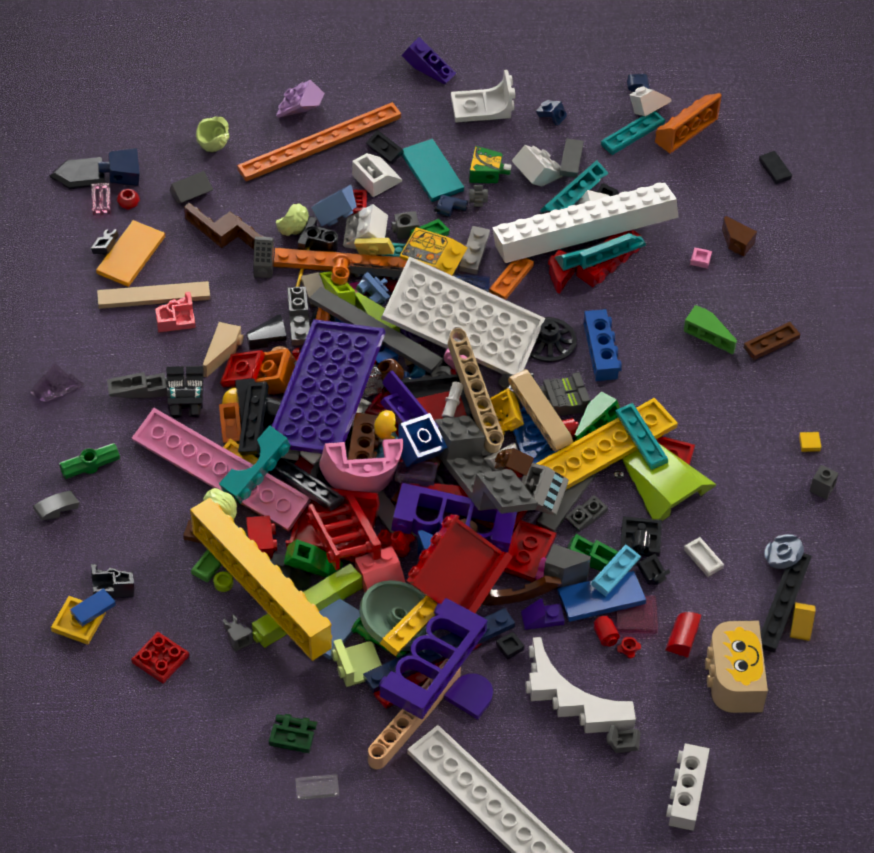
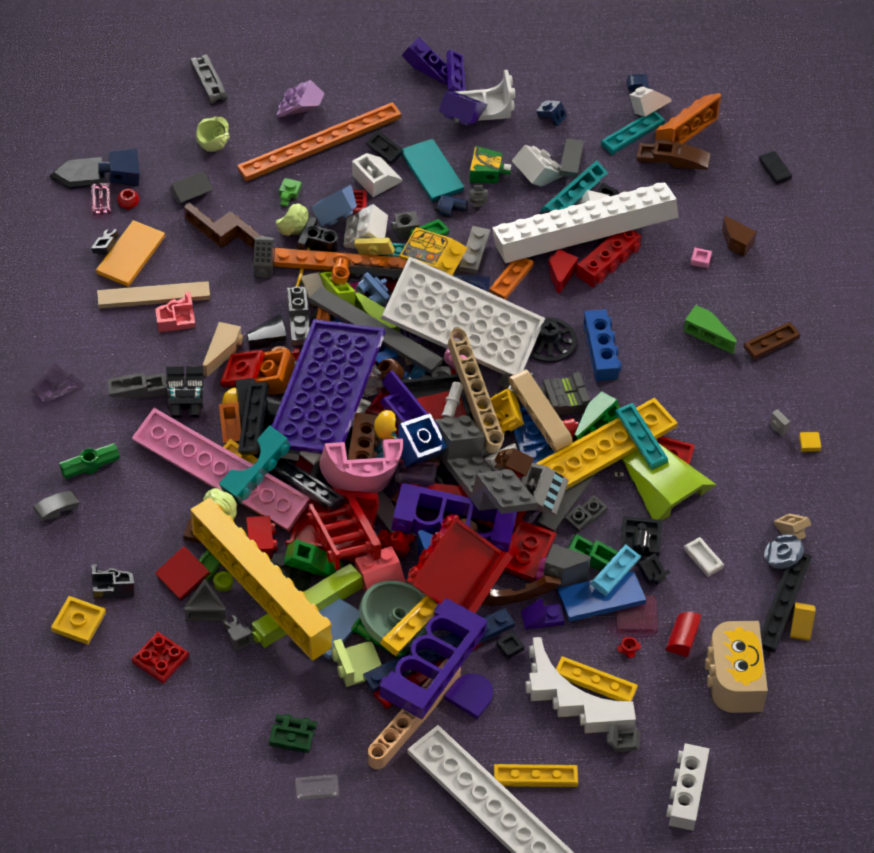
(92, 607): blue tile -> none
(182, 573): none -> red tile
(204, 605): none -> dark grey slope
(208, 78): none -> dark grey plate
(288, 190): none -> bright green plate
(455, 71): none -> dark purple tile
(461, 107): none -> dark purple slope
(536, 775): none -> yellow tile
(596, 680): none -> yellow plate
(601, 252): teal wedge -> none
(606, 631): red brick -> none
(673, 152): none -> reddish brown slope
(779, 422): none -> light grey plate
(793, 525): none -> tan slope
(824, 482): dark grey brick -> none

